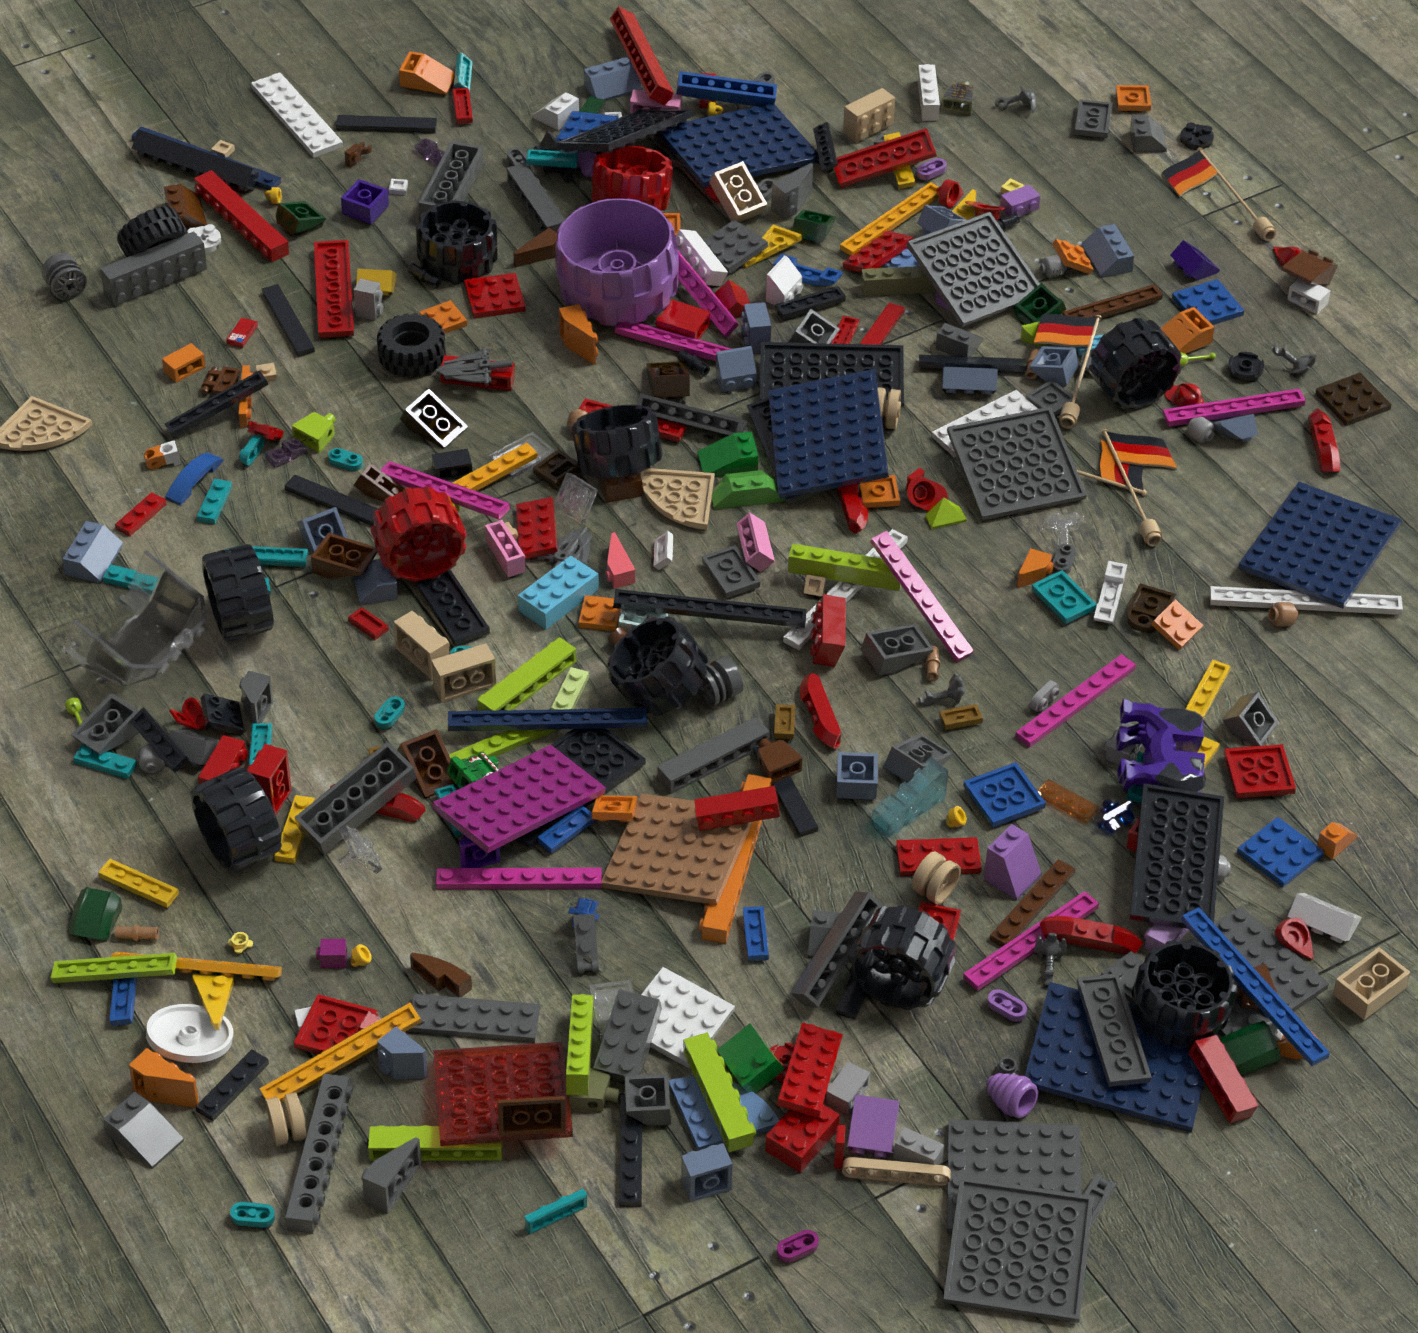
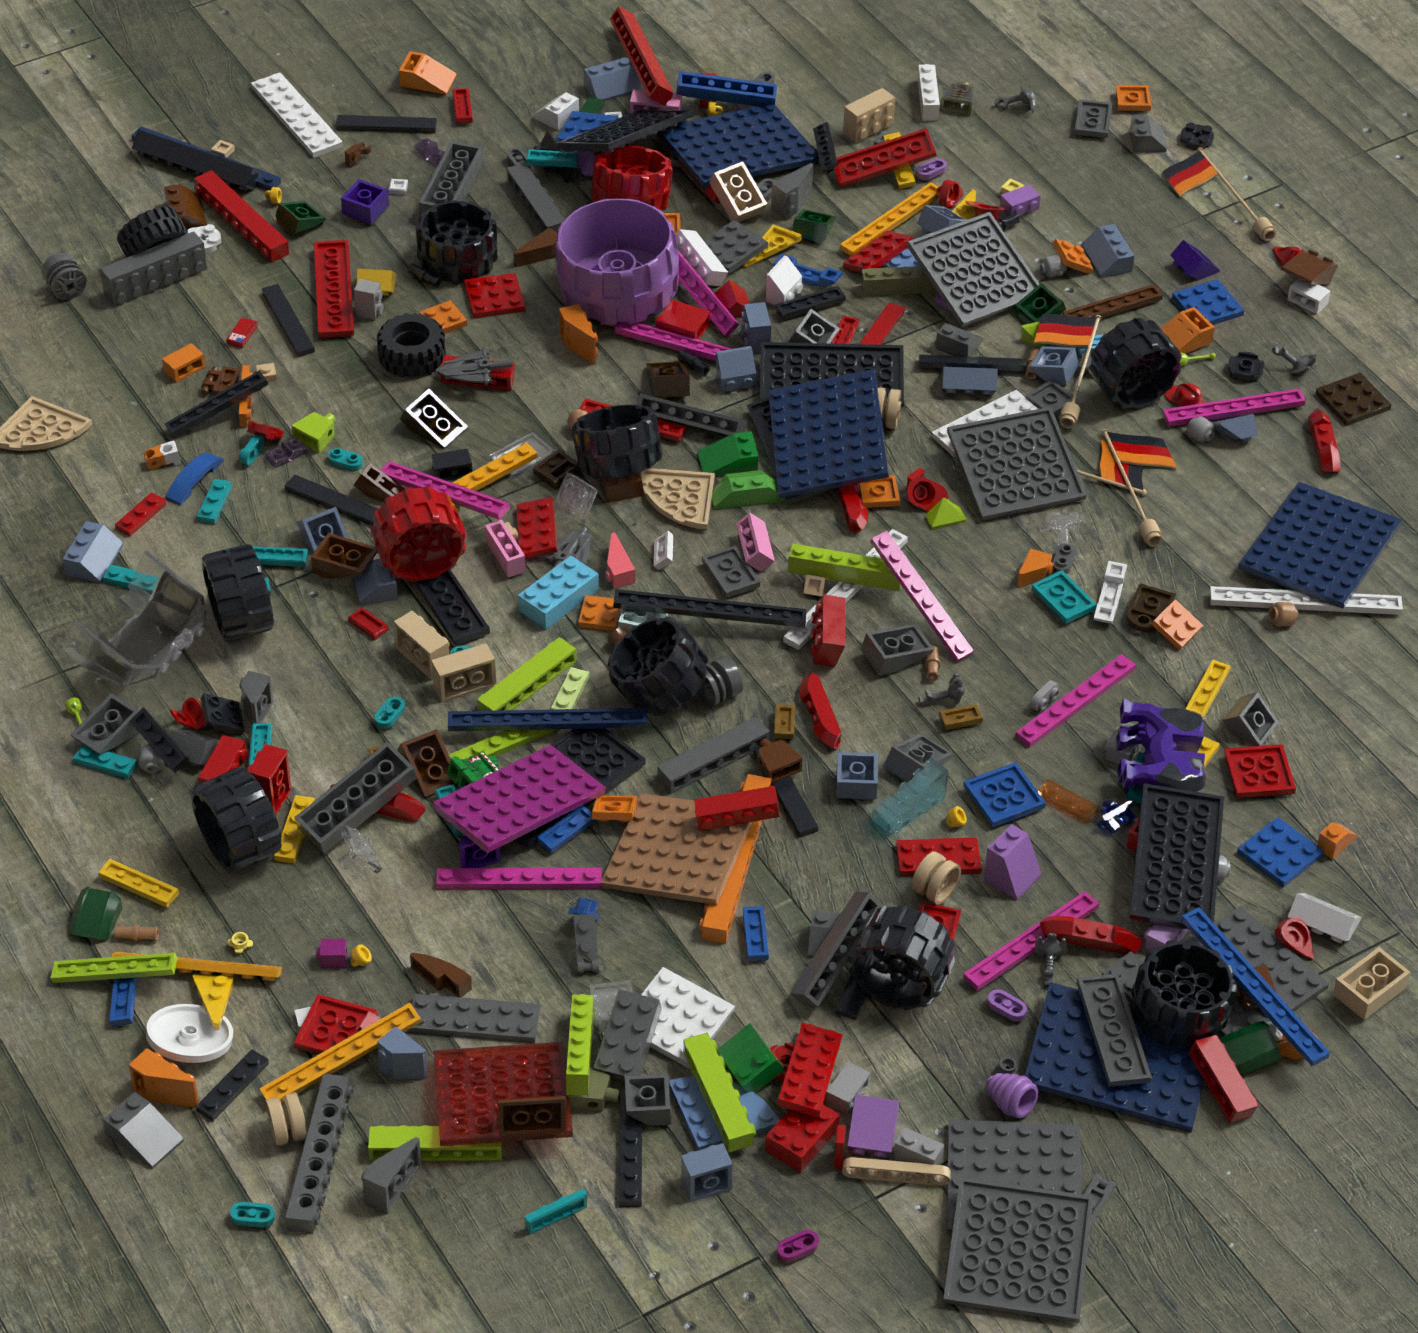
(463, 72): teal plate -> none
(1032, 903): reddish brown plate -> none

